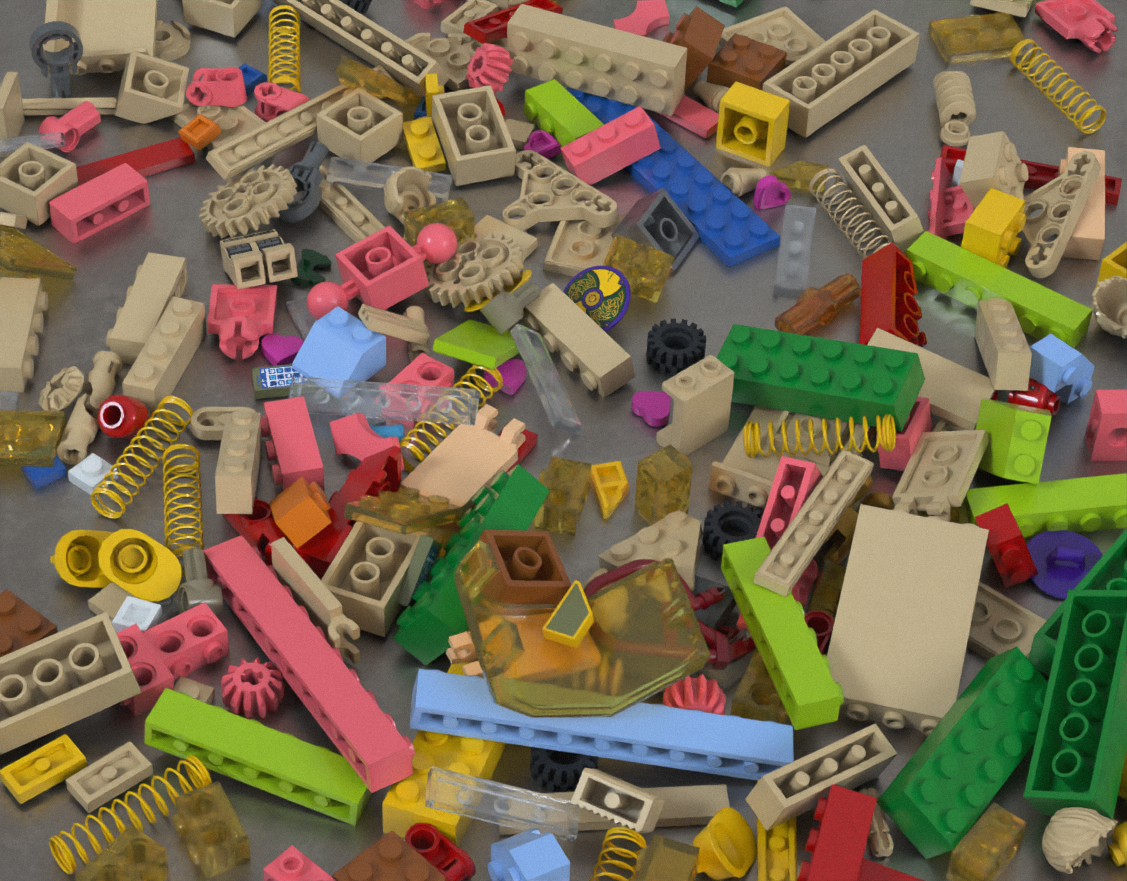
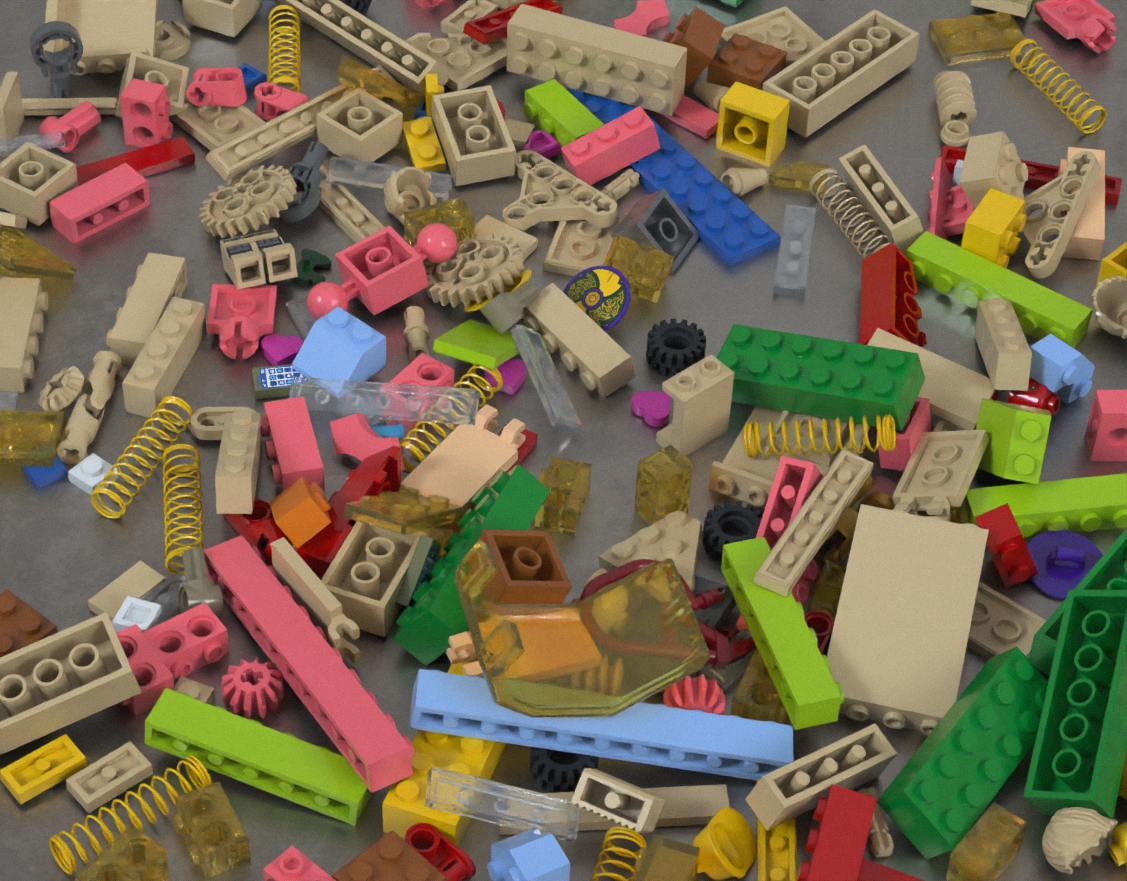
(78, 558): yellow piece -> none
(122, 416): red head -> none
(140, 565): yellow piece -> none
(145, 113): none -> coral brick
(200, 132): orange tile -> none
(393, 324): tan tile -> none
(489, 67): coral gear -> none
(570, 618): tile -> none
(609, 486): yellow tile -> none
(621, 184): none -> tan axle
(770, 193): dark pink tile -> none
(819, 305): clear orange piece -> none

